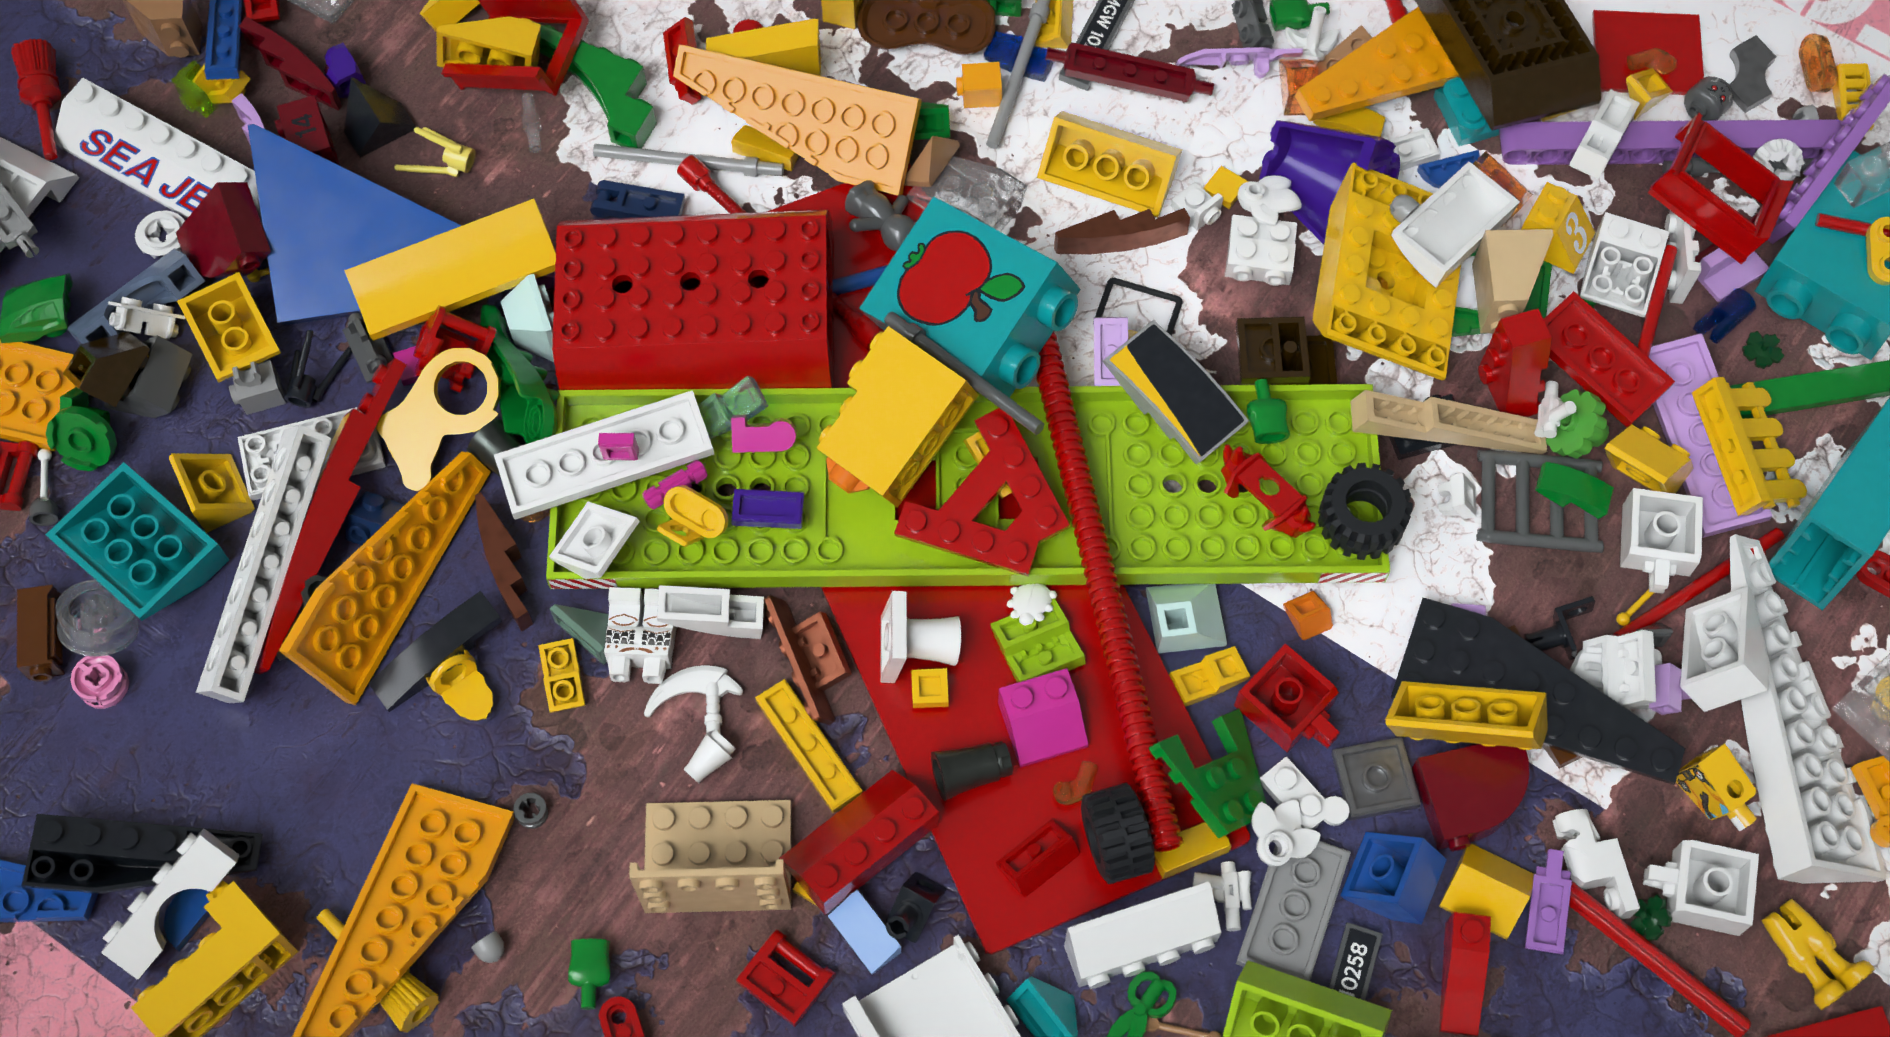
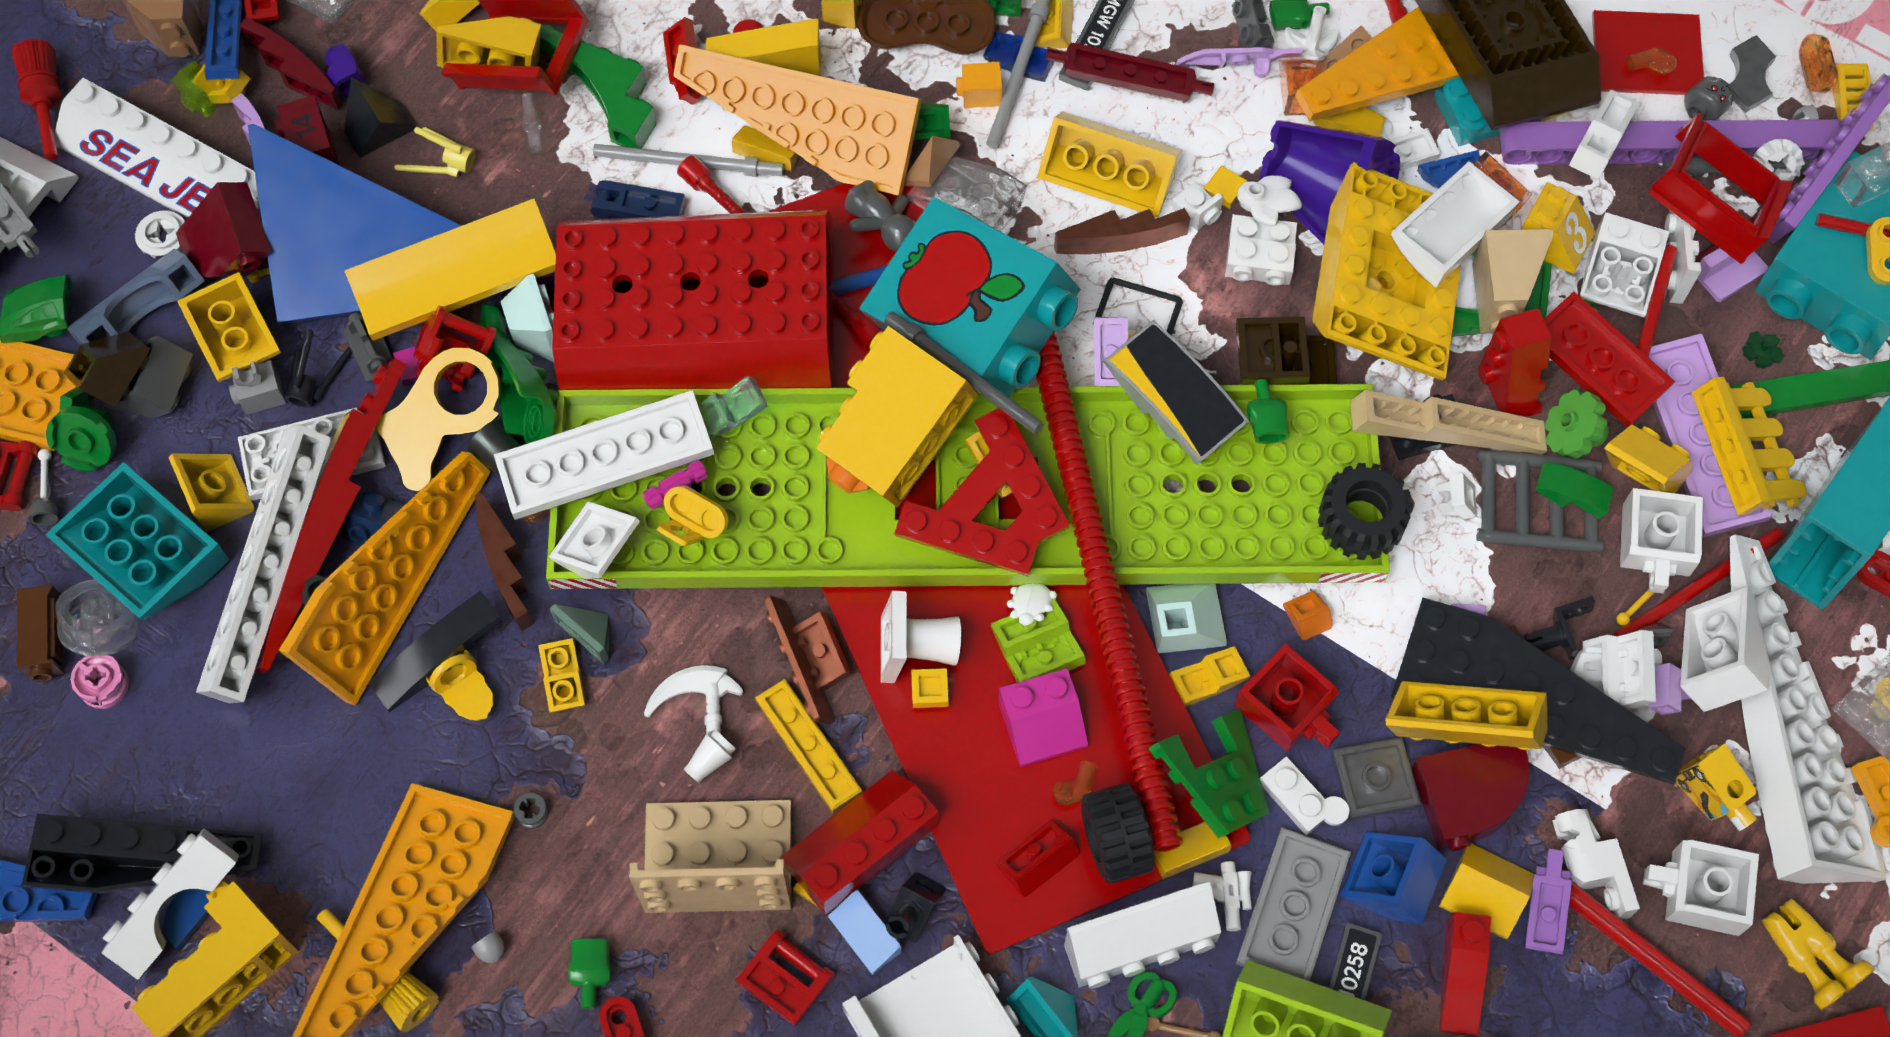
(131, 315): white hinge -> none
(618, 446): dark pink tile -> none
(636, 645): white hips -> none
(711, 611): white slope -> none
(762, 437): dark pink leg -> none
(768, 509): dark purple tile -> none
(970, 767): pearl dark grey plant -> none
(1284, 829): white plate -> none
(1287, 506): red piece -> none
(1402, 207): light grey hinge -> none
(1552, 411): white piece -> none
(1647, 89): yellow slope -> none
(1652, 918): dark green plant -> none
(1726, 315): clear blue hinge -> none

